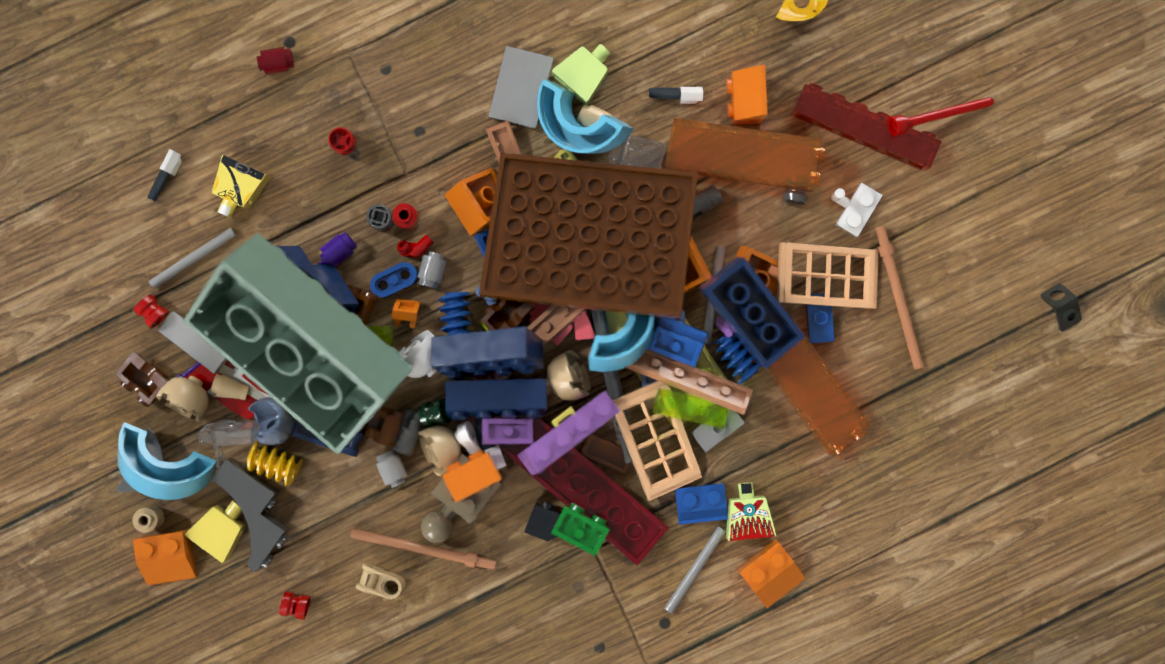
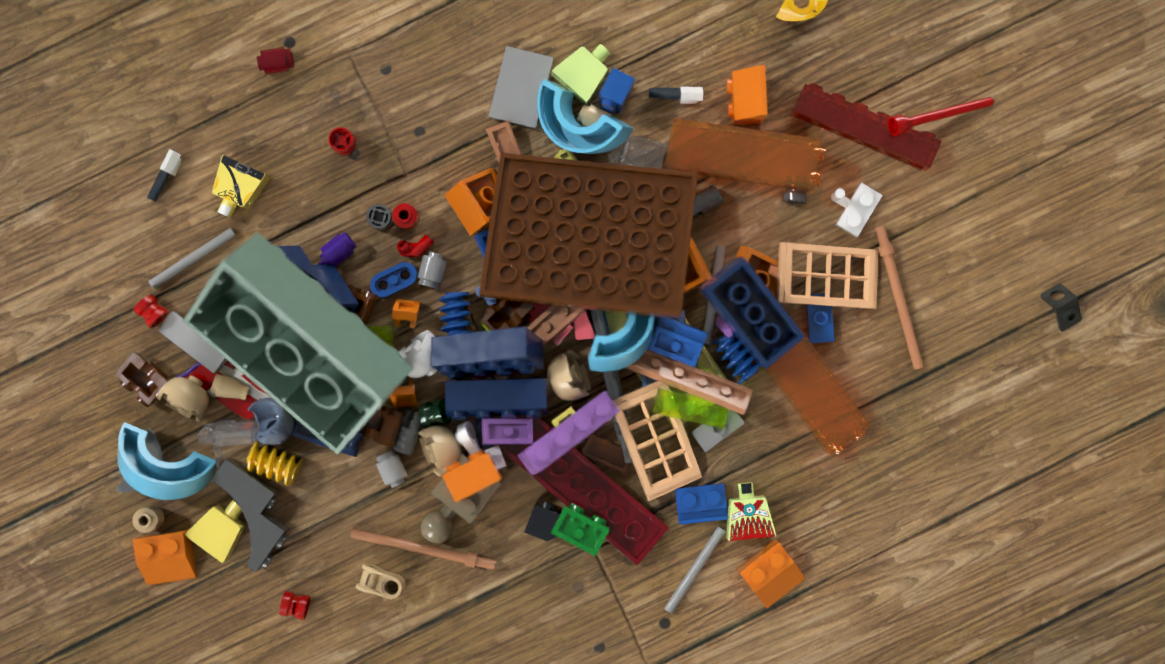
(405, 395): none -> orange tile
(616, 91): none -> blue brick

